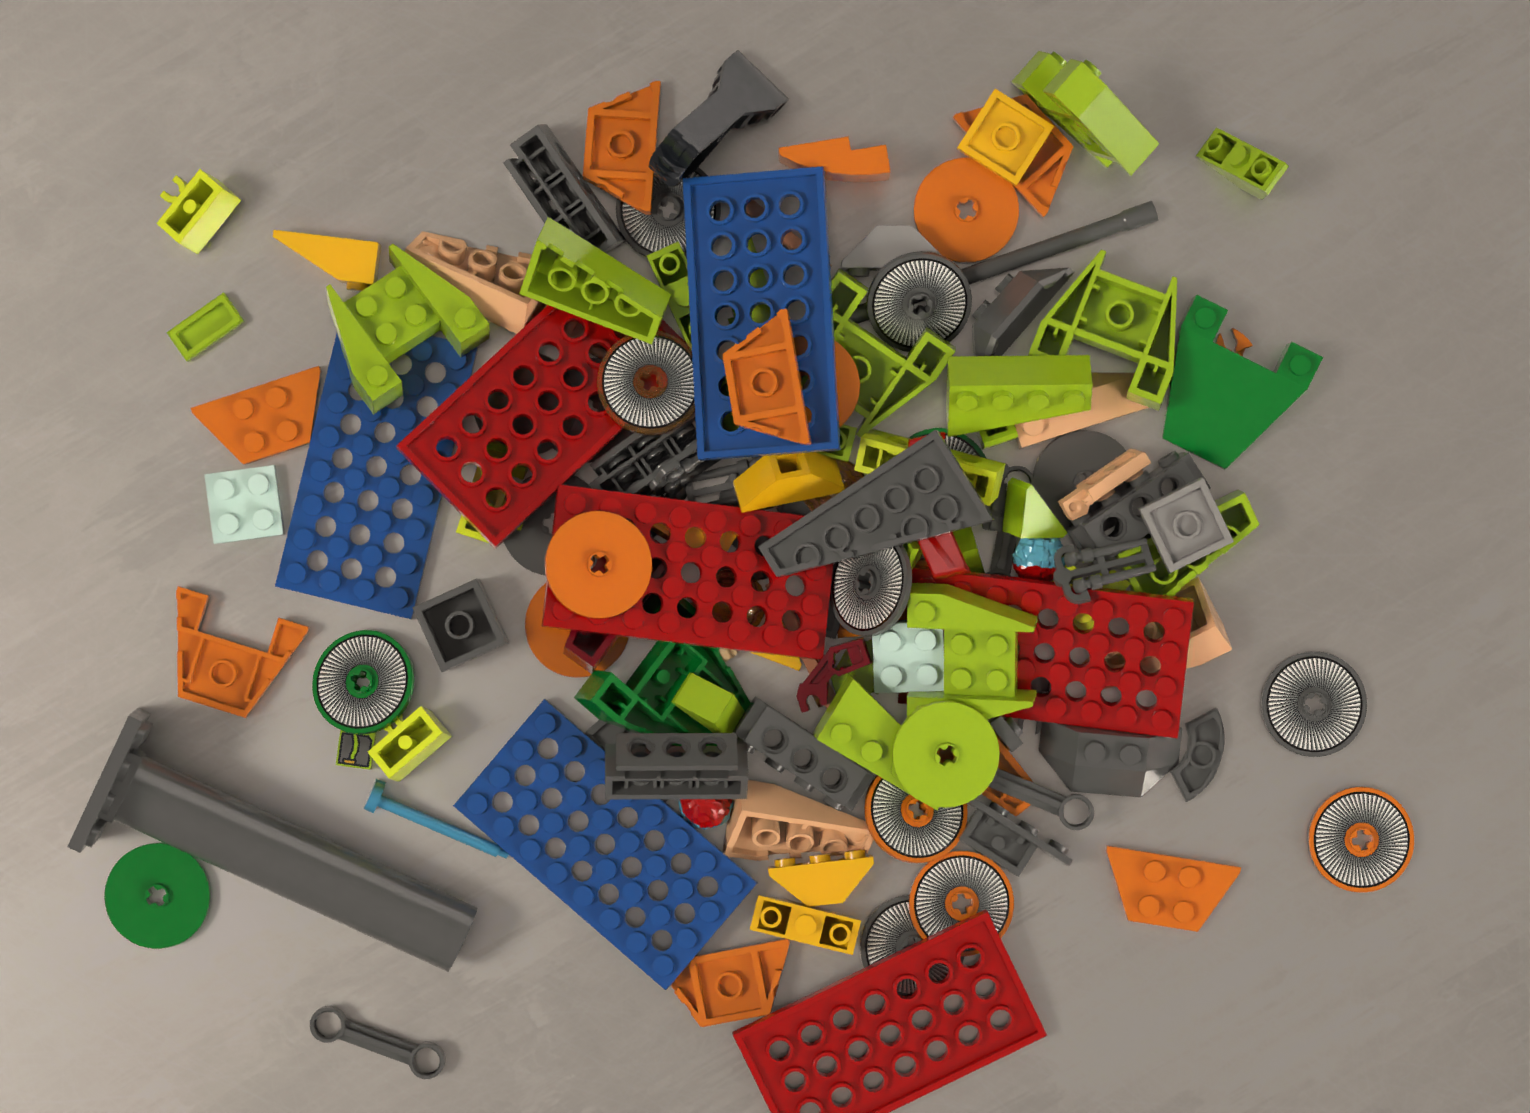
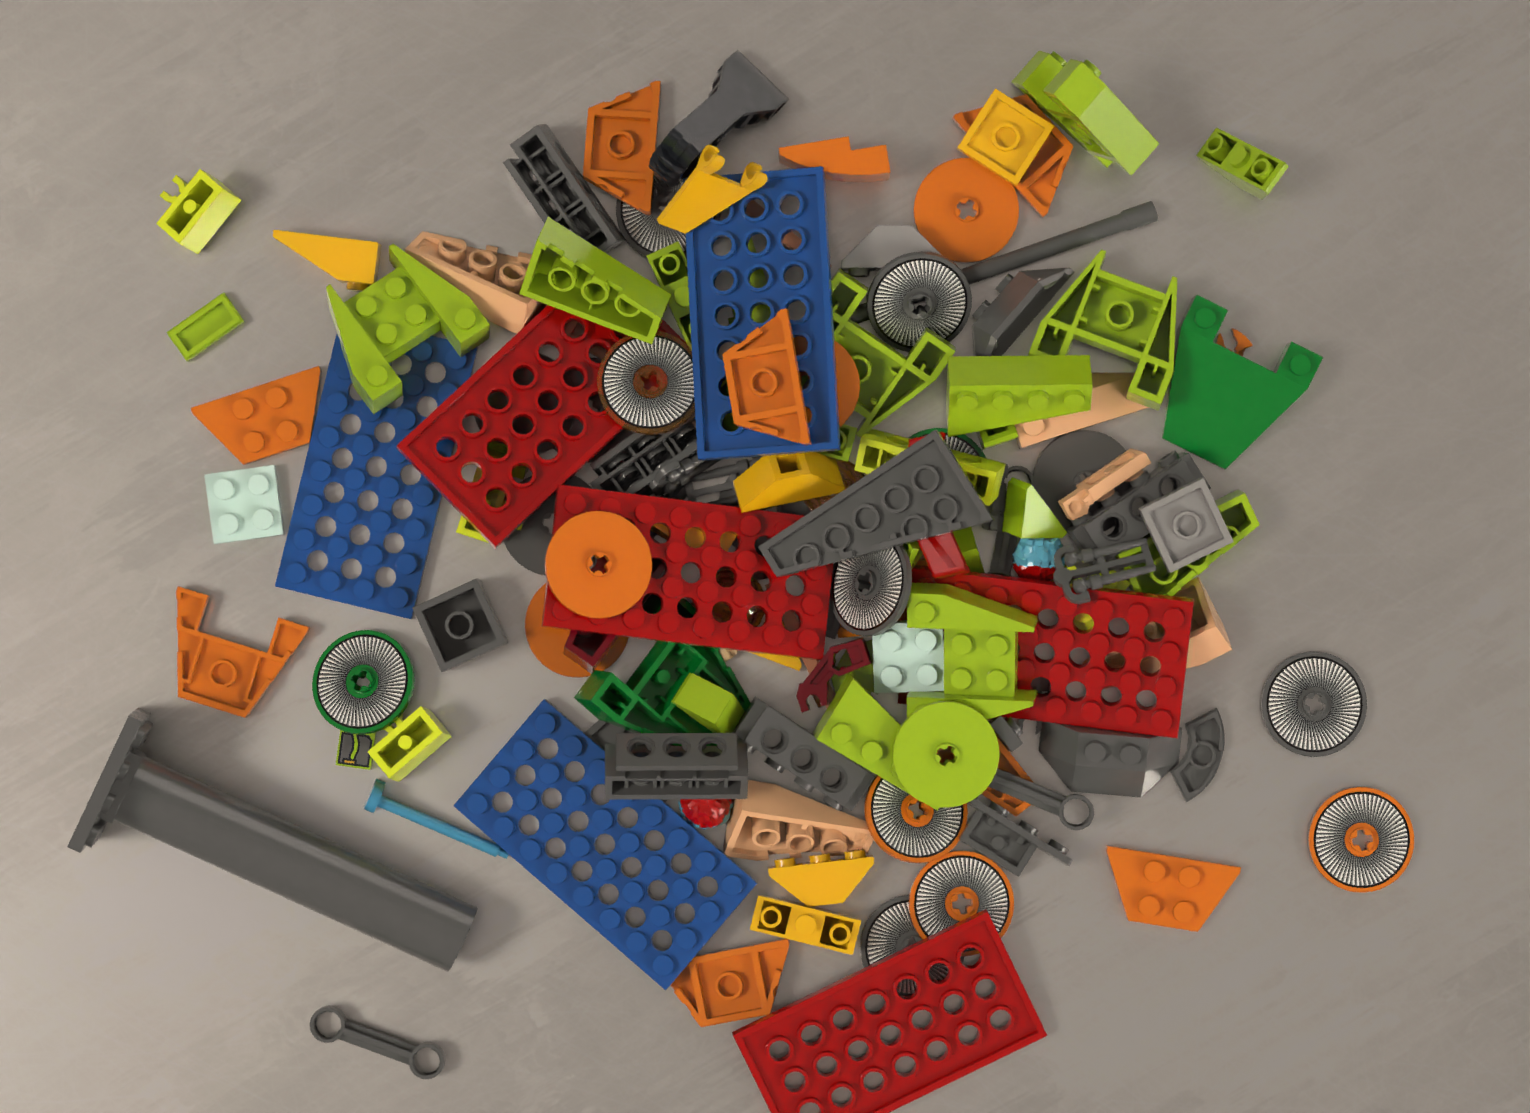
(152, 923): green piece -> none
(708, 193): none -> yellow flag

